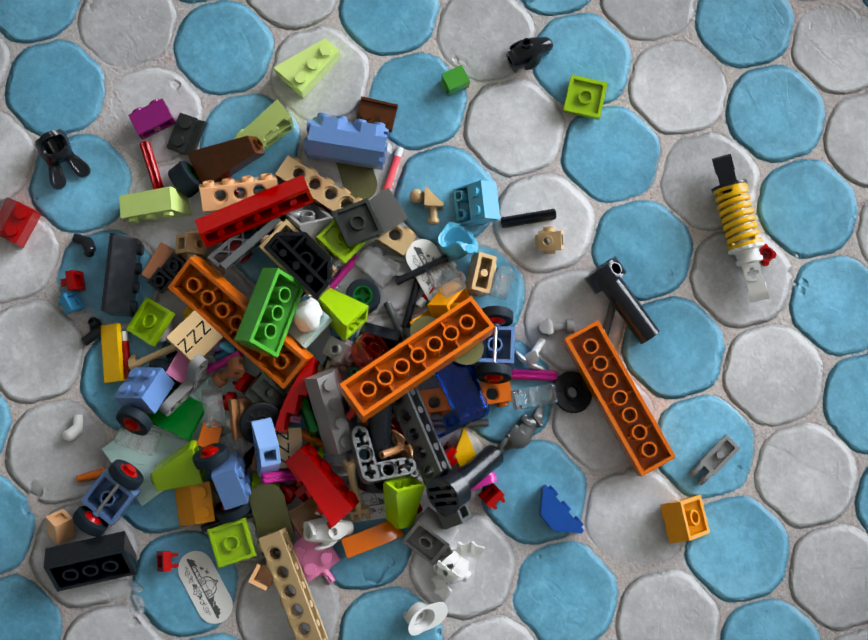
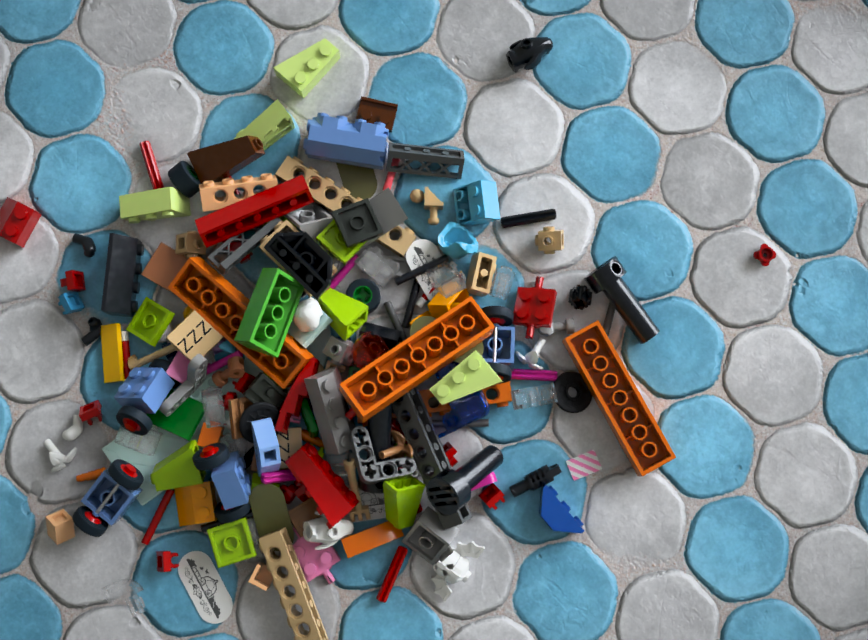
(56, 149): black piece -> none
(57, 458): none -> white plant
(89, 411): none -> red tile
(90, 561): black brick -> none
(151, 118): magenta brick -> none
(157, 516): none -> red bar
(164, 275): black slope -> none
(186, 134): pearl dark grey plate -> none
(392, 574): none -> red axle
(424, 617): white piece -> none
(428, 155): none -> dark grey fence
(454, 80): bright green brick -> none
(464, 448): yellow slope -> none
(465, 379): none -> yellowish green wedge
(521, 435): dark grey animal -> none
(534, 307): none -> red plate
(535, 479): none -> black hinge
(580, 297): none -> black gear
(583, 465): none -> sticker
(585, 97): lime plate -> none
(685, 519): light orange slope -> none
(715, 458): light grey hinge -> none
(738, 226): piece -> none

